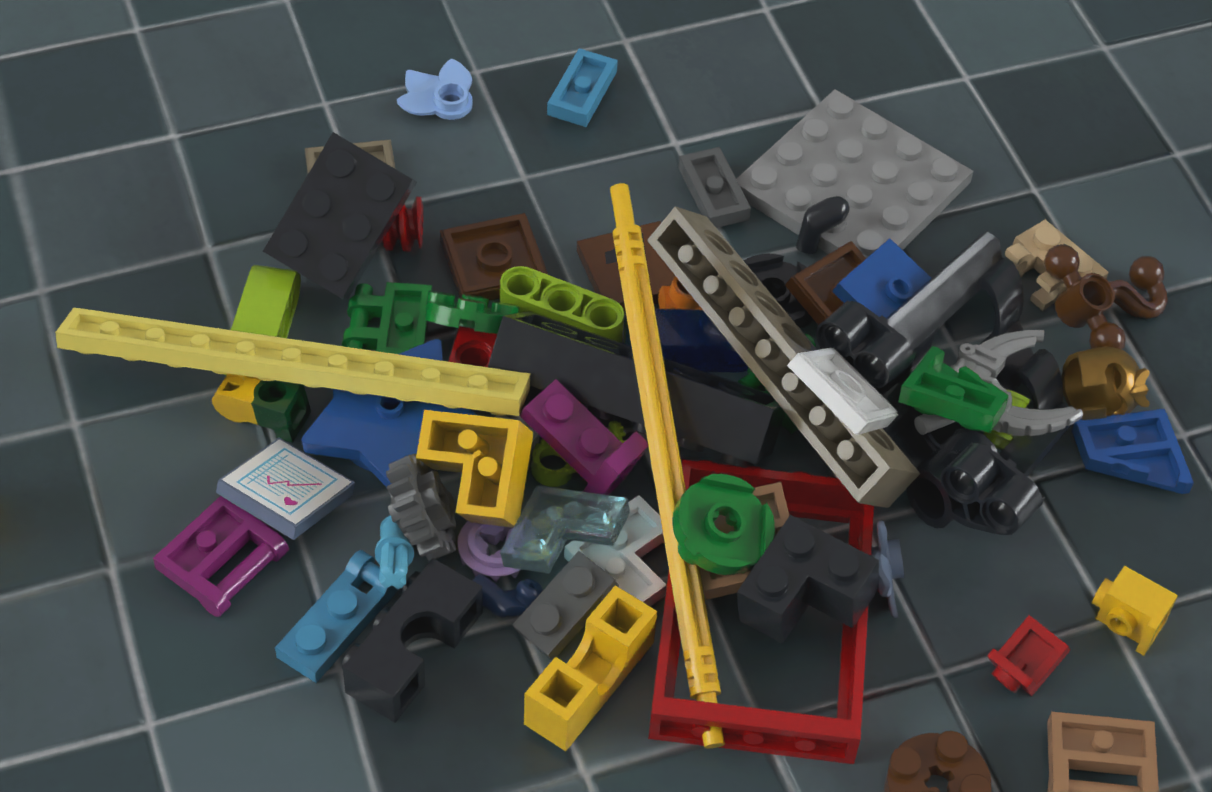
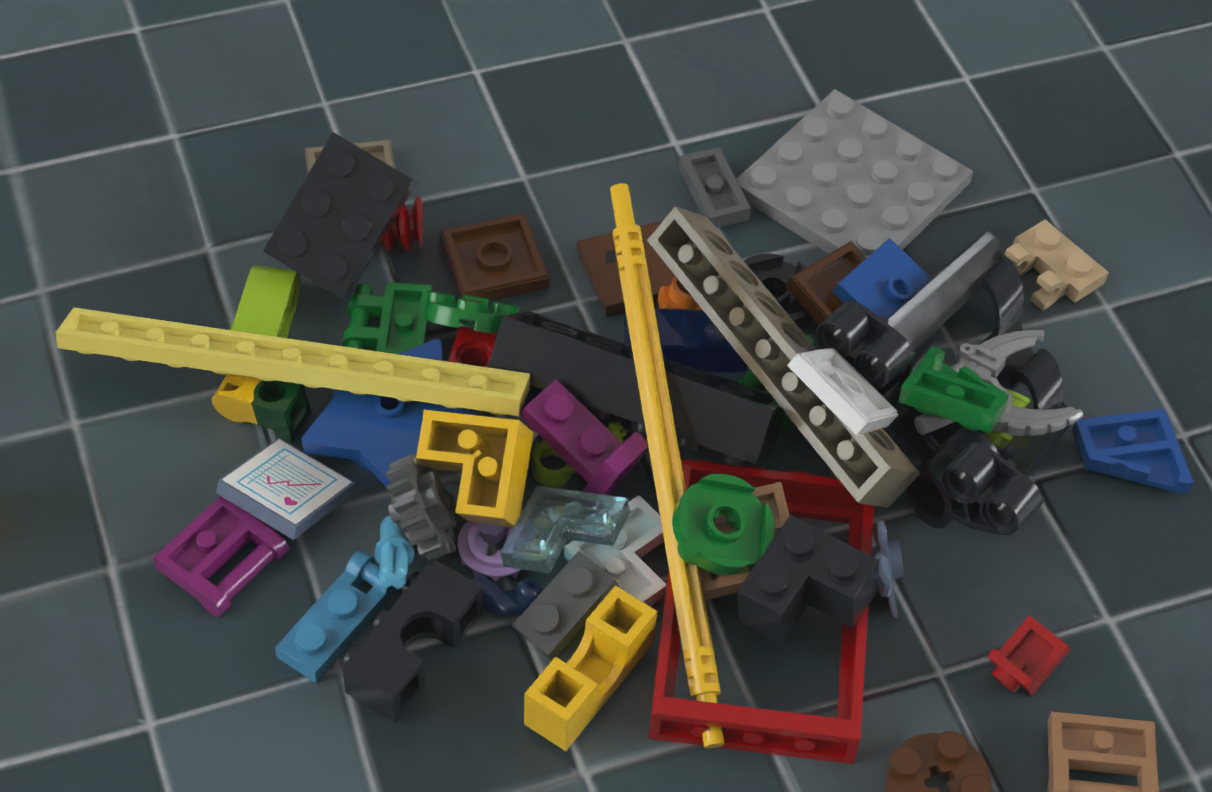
(438, 95): light blue plate -> none
(562, 301): lime beam -> none
(582, 87): dark azure plate -> none
(820, 219): black arm -> none
(1093, 294): reddish brown piece -> none
(1104, 382): pearl gold helmet -> none
(1134, 607): yellow brick -> none

